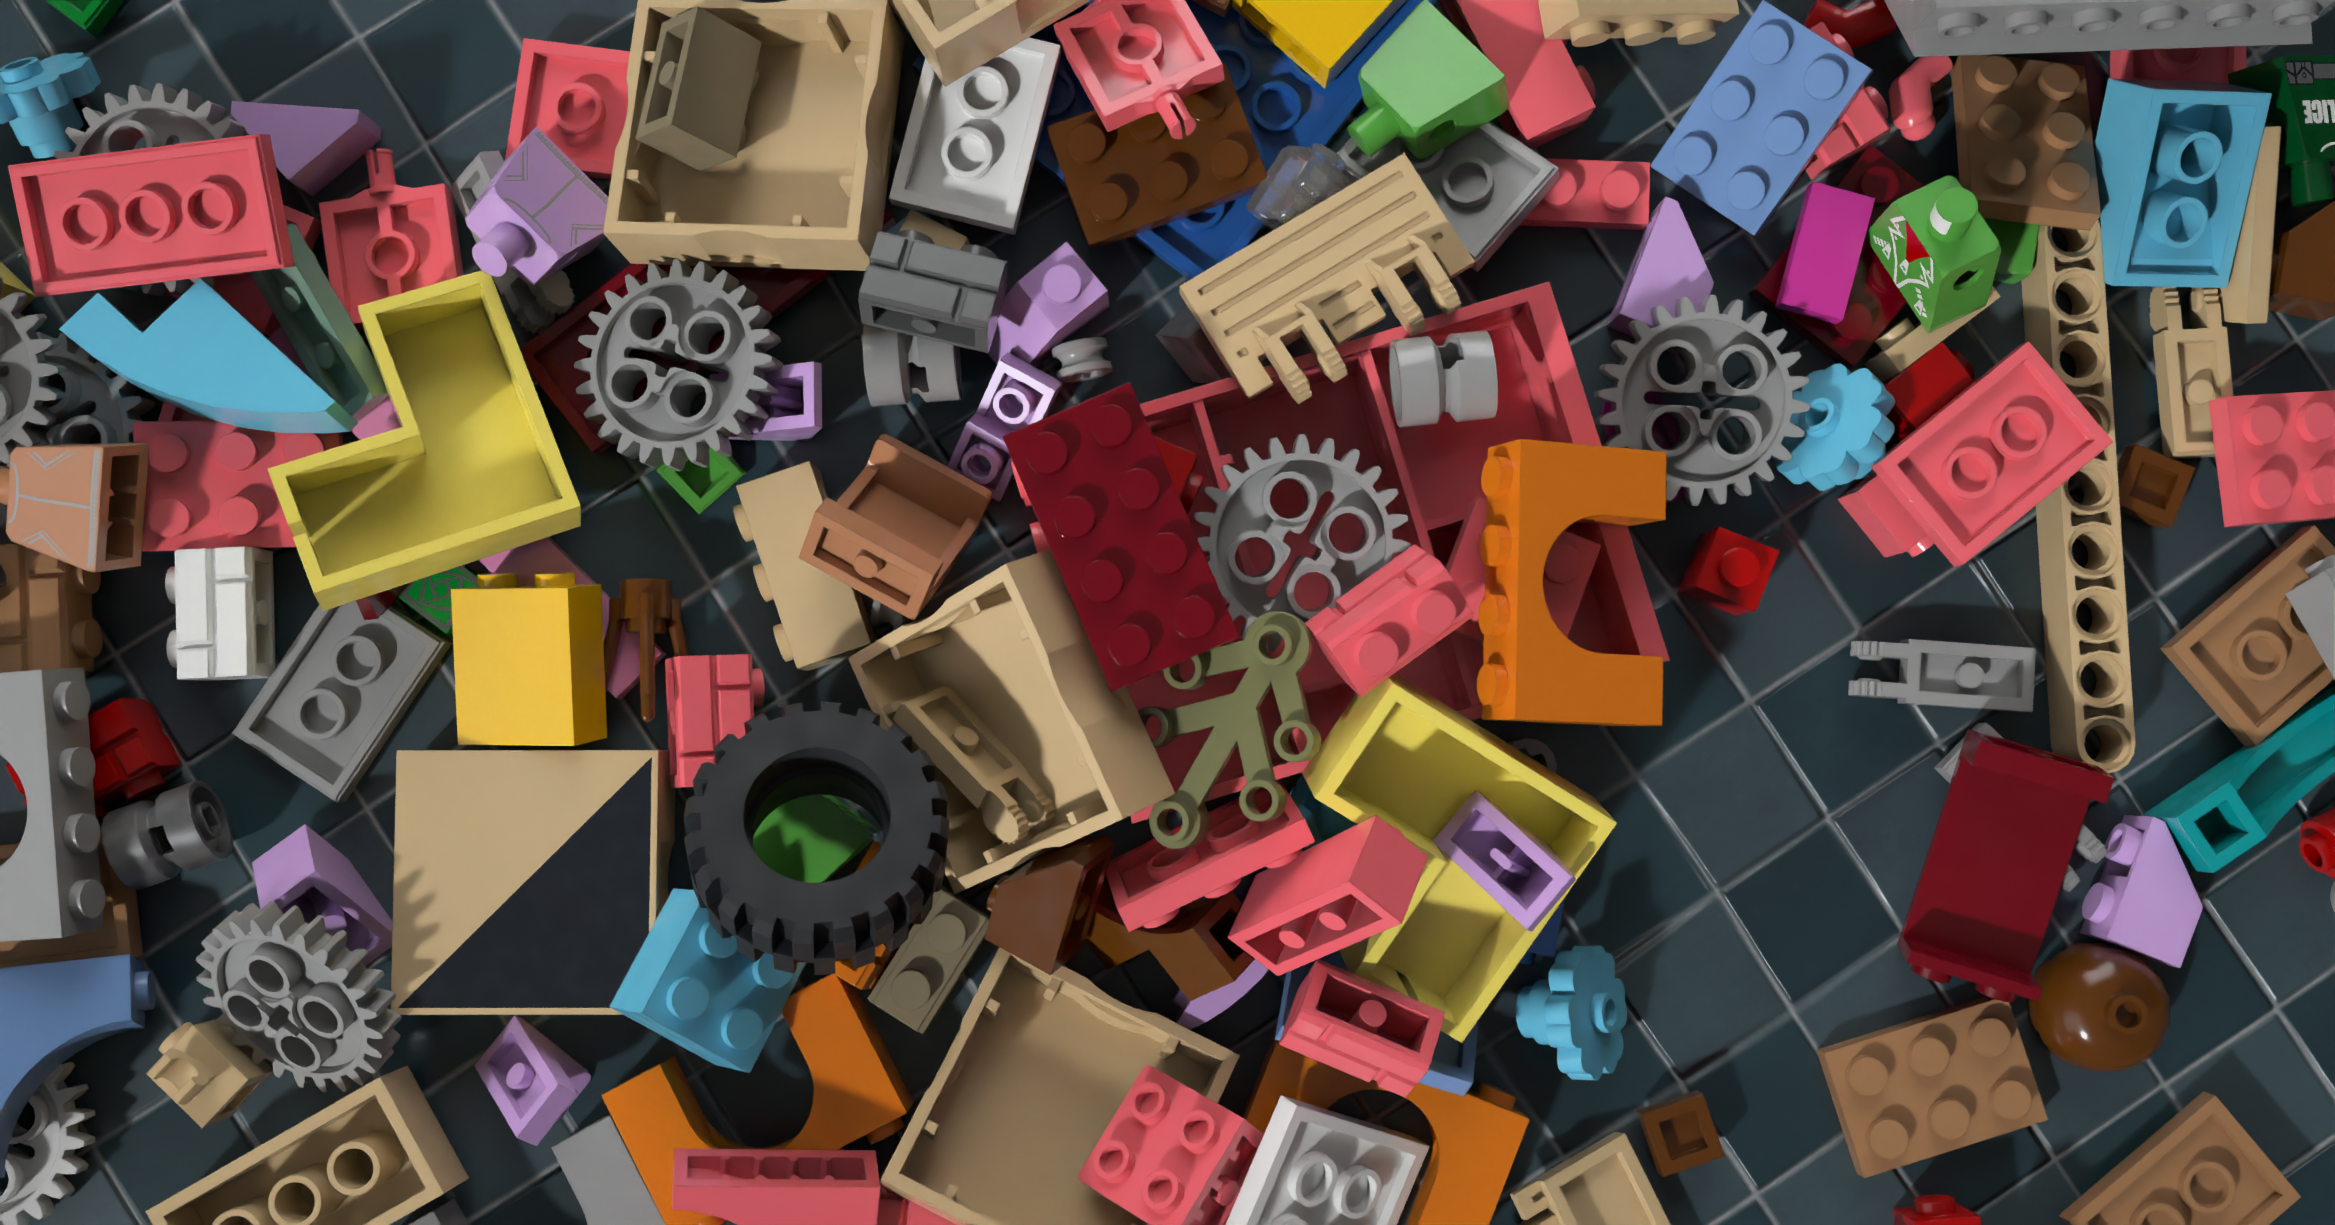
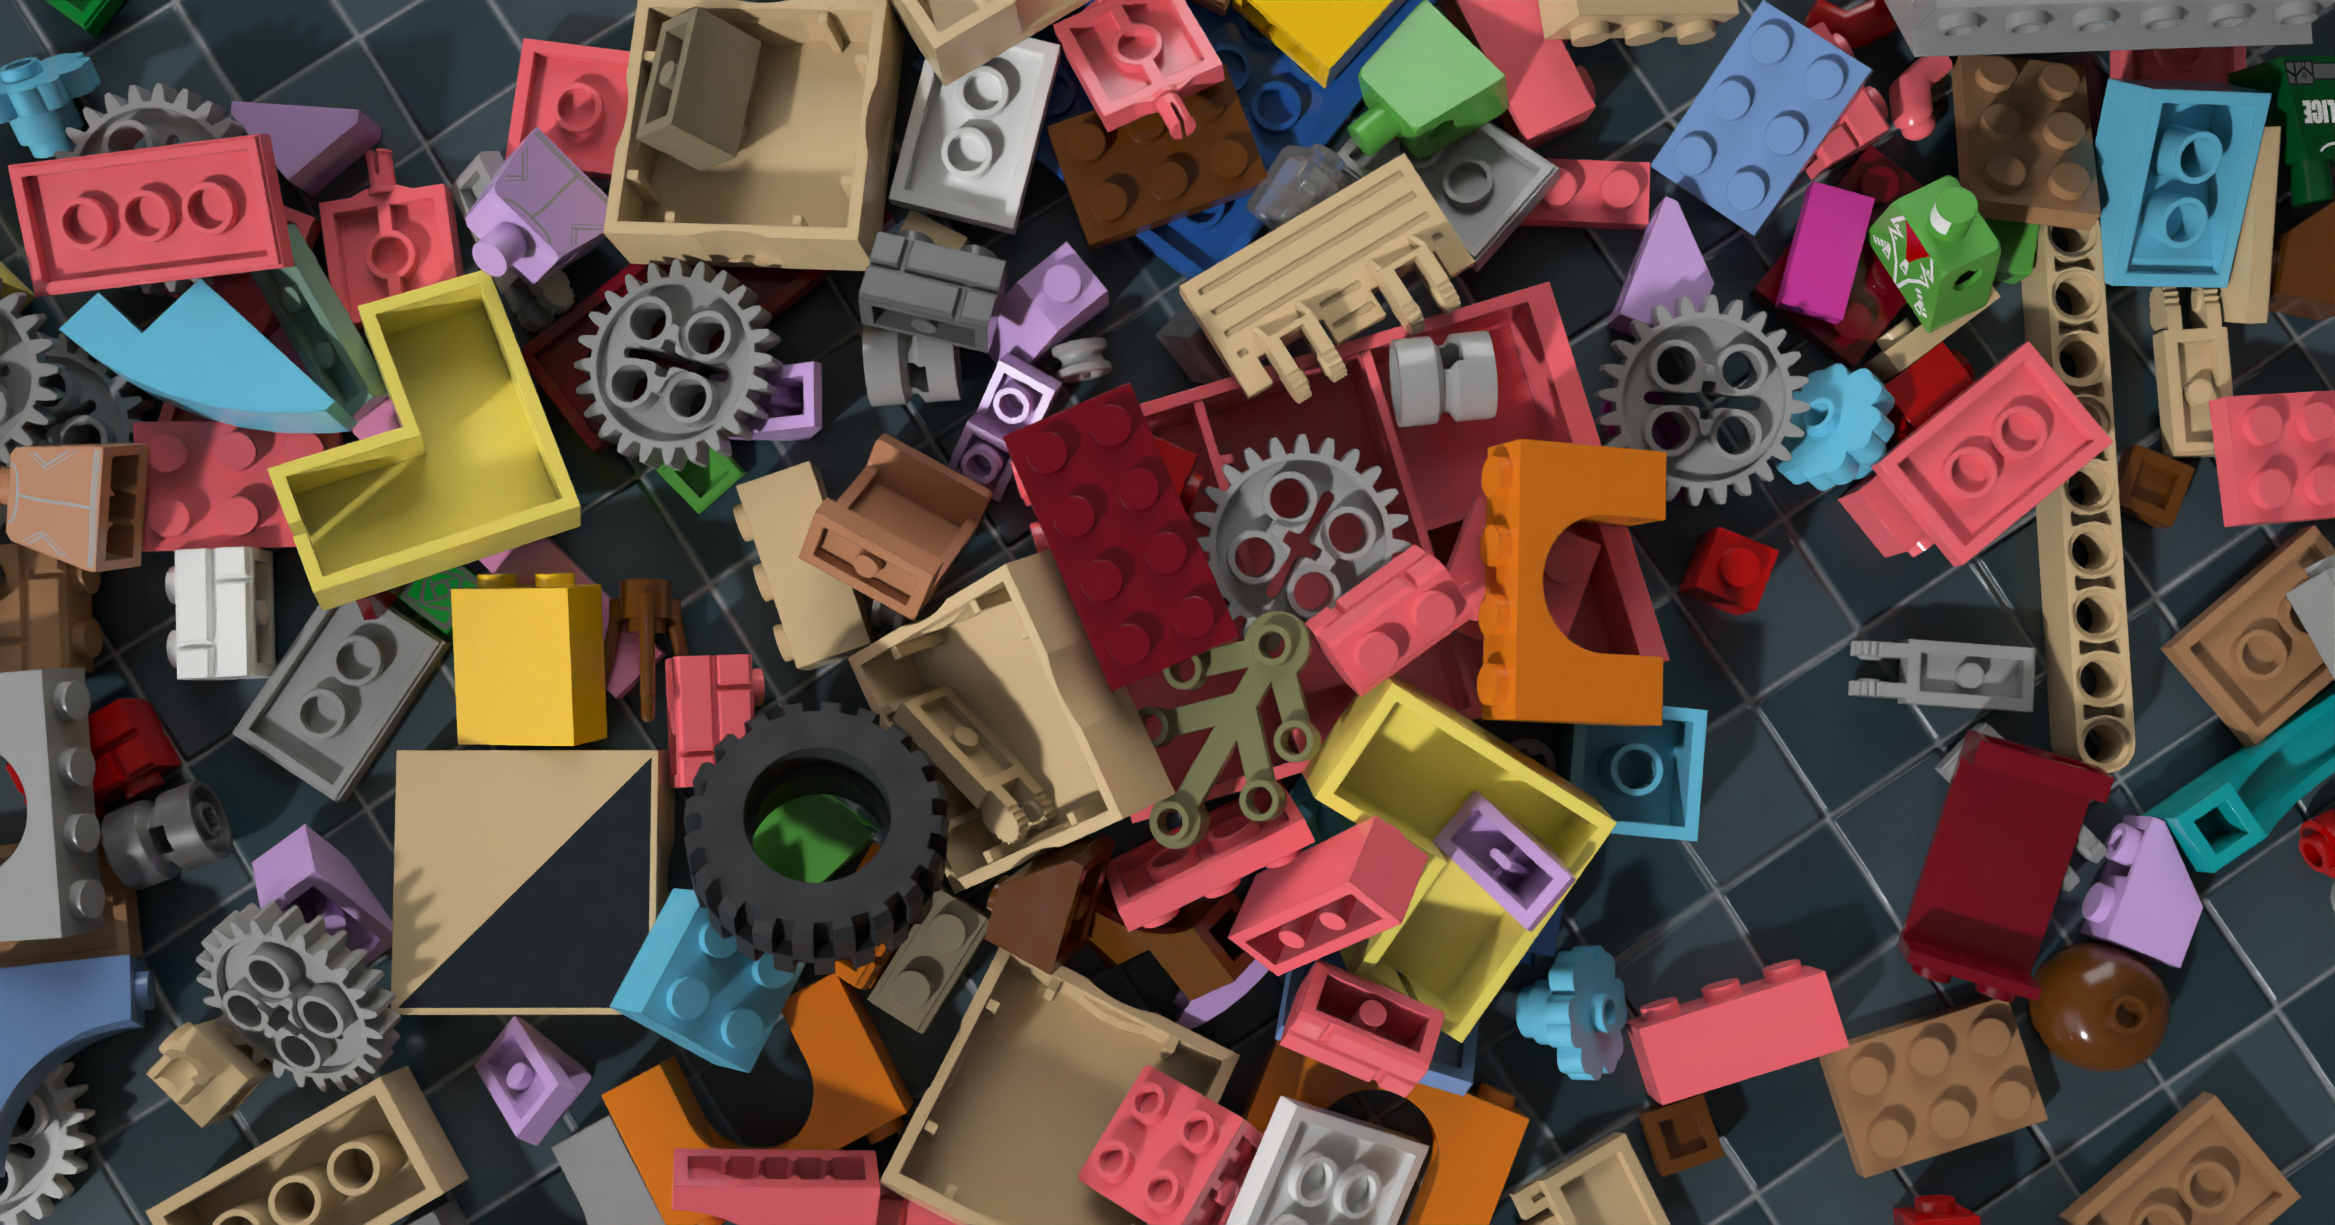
(1641, 773): none -> medium azure brick
(1736, 1031): none -> coral brick

